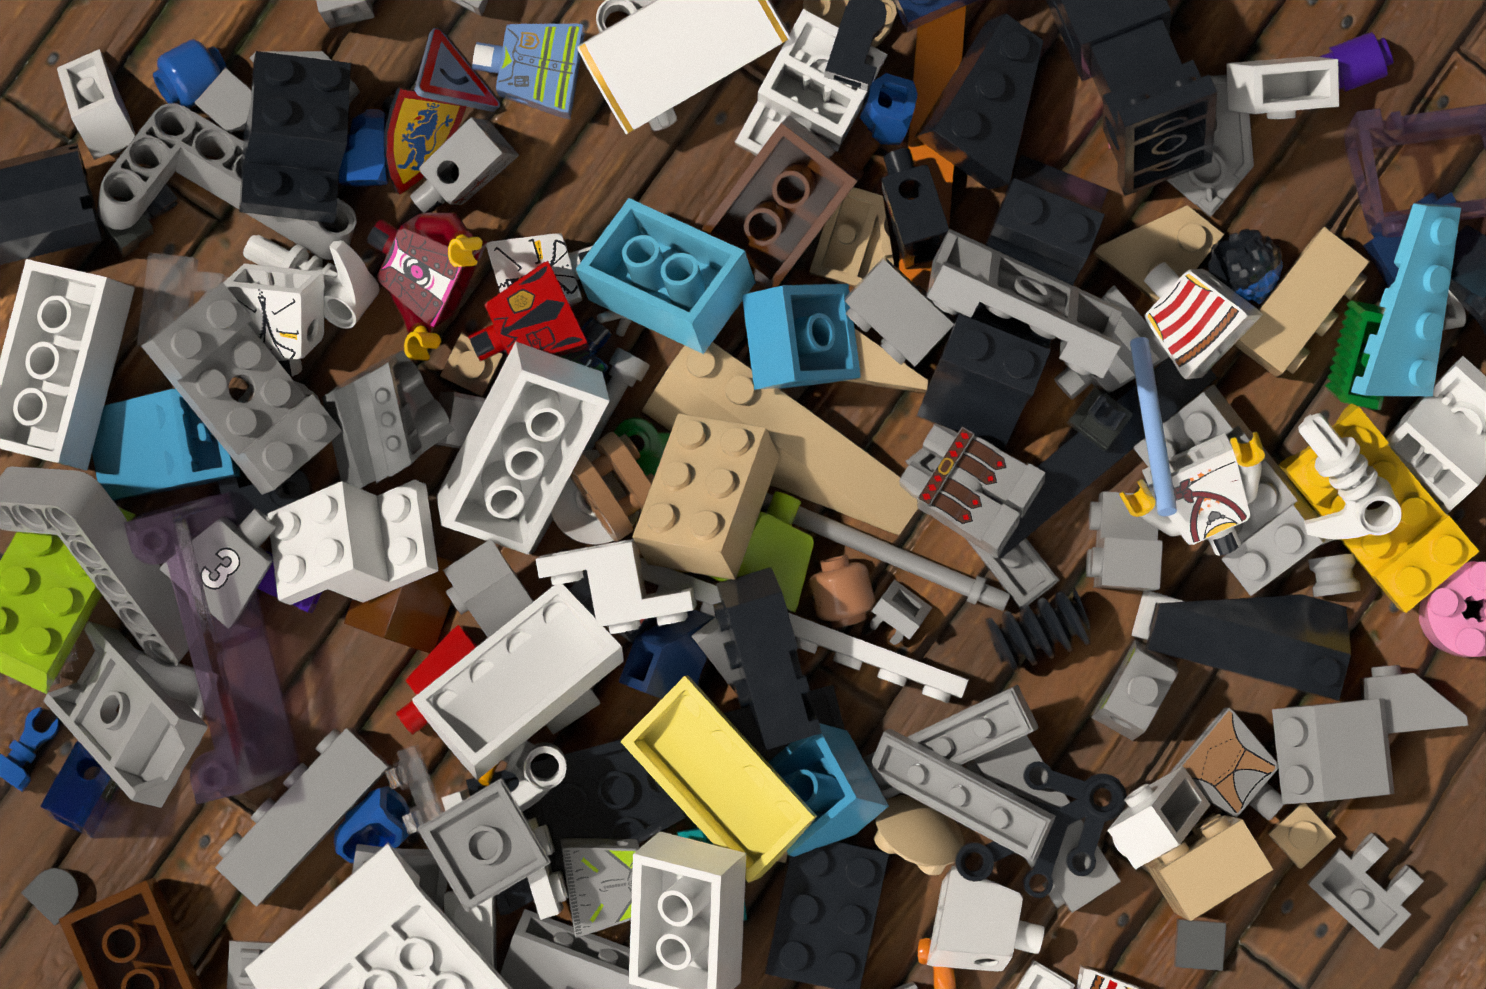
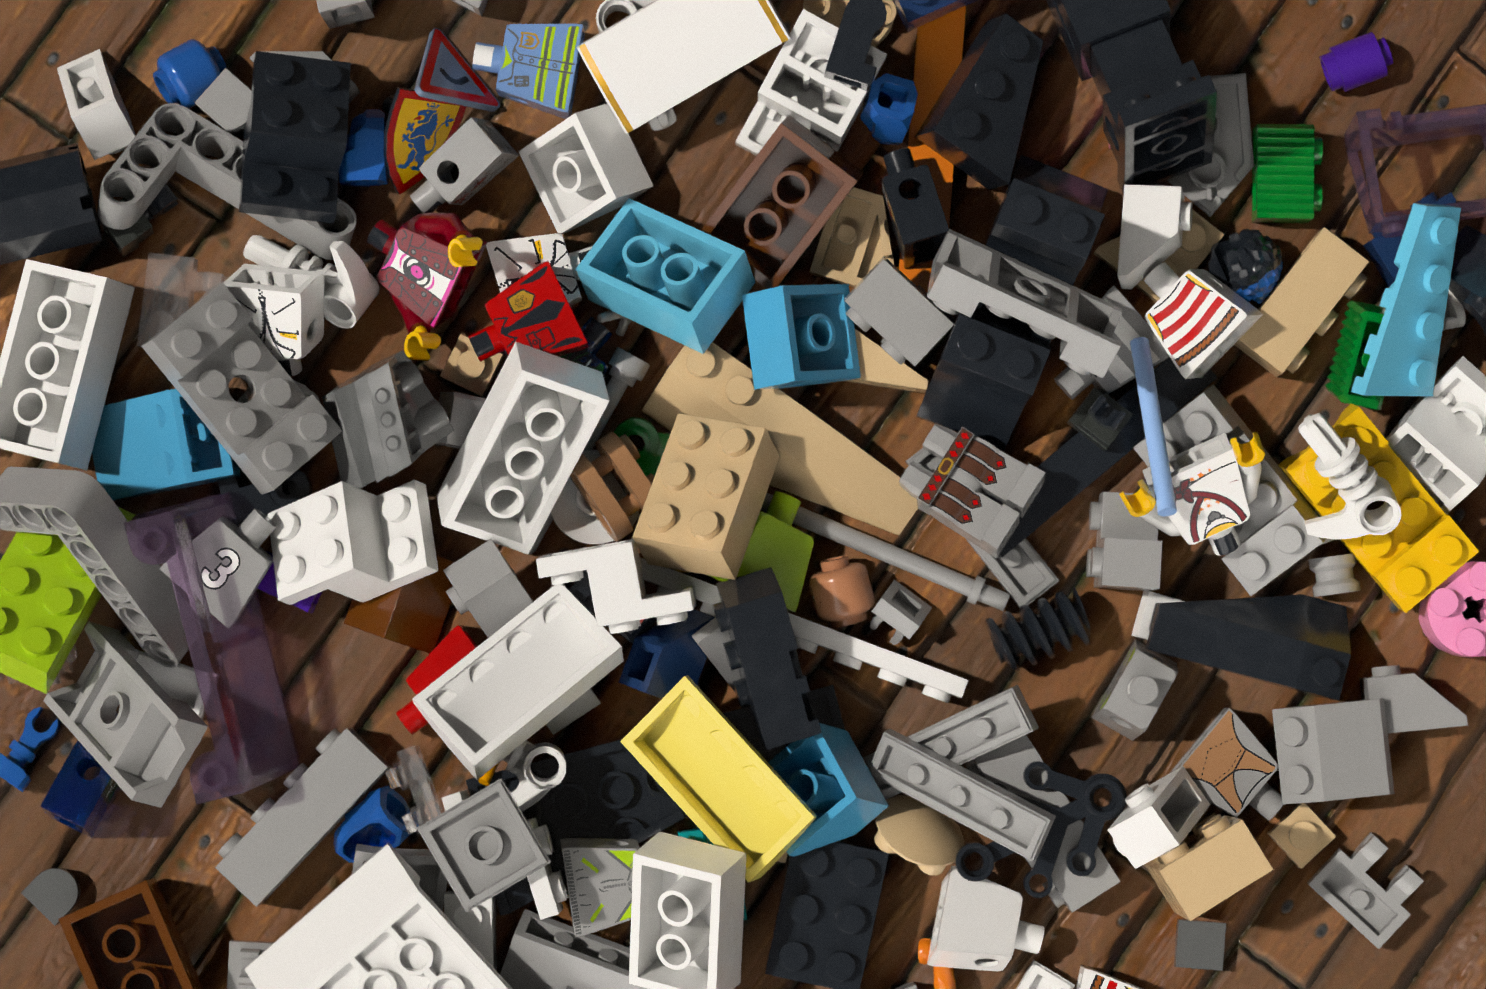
(585, 168): none -> white slope
(1150, 229): none -> white slope
(1282, 86): white brick -> none
(1285, 173): none -> green brick

